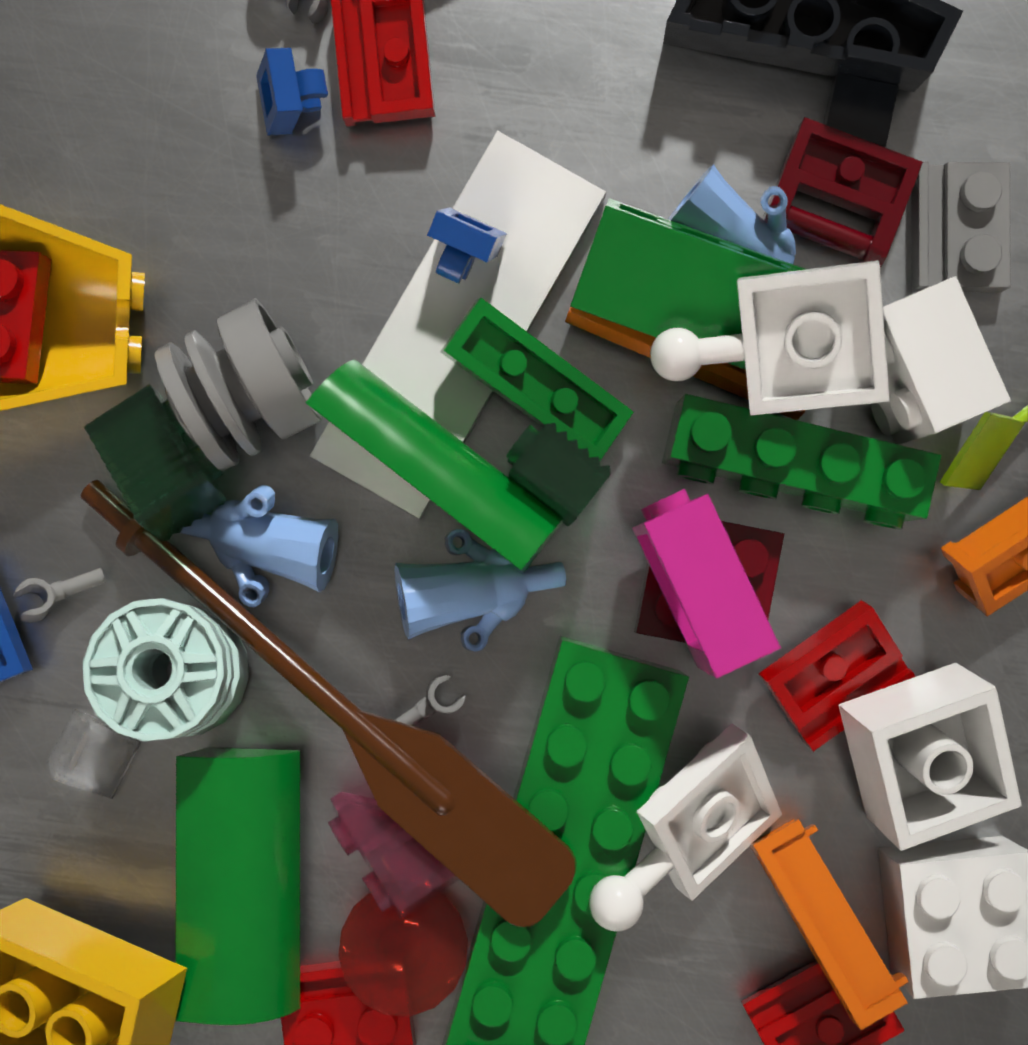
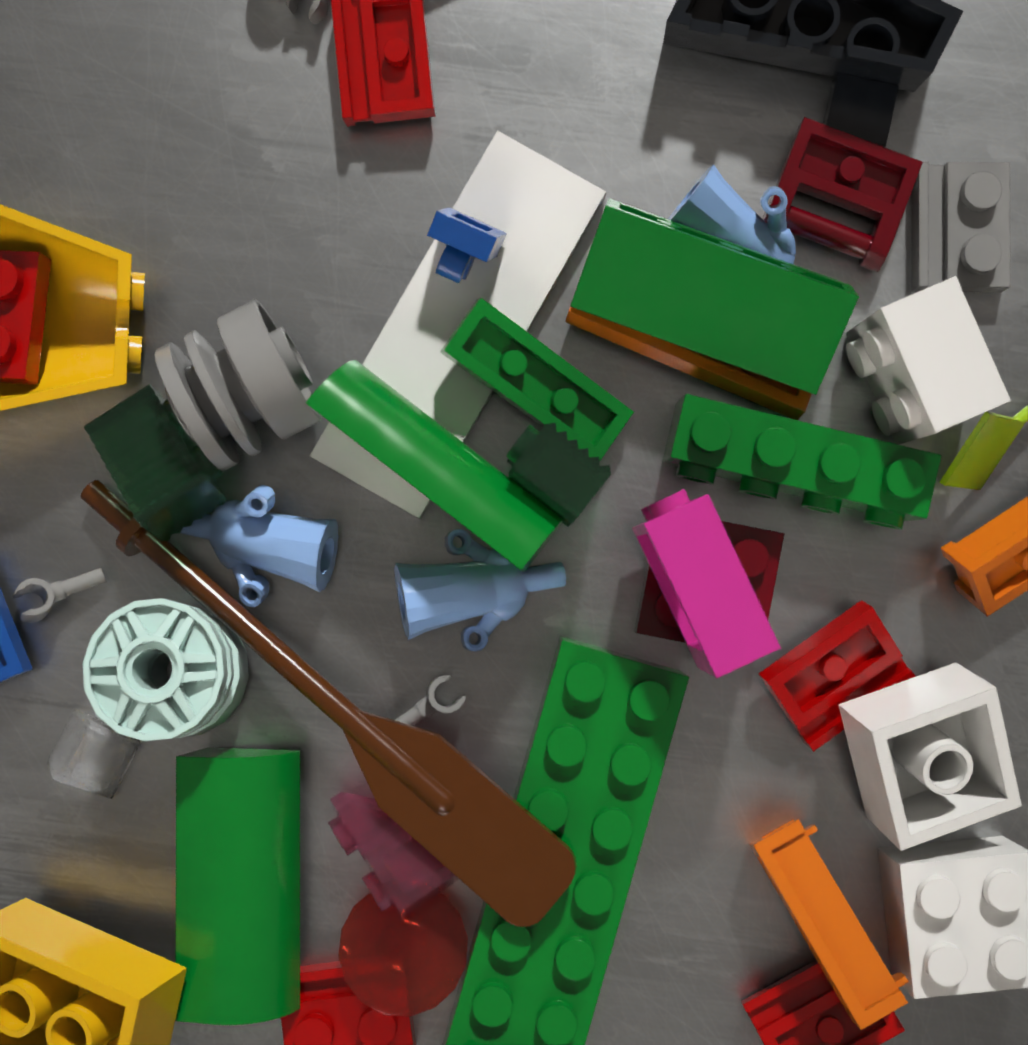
(287, 92): blue tile -> none
(696, 826): white plate -> none
(803, 339): white plate -> none

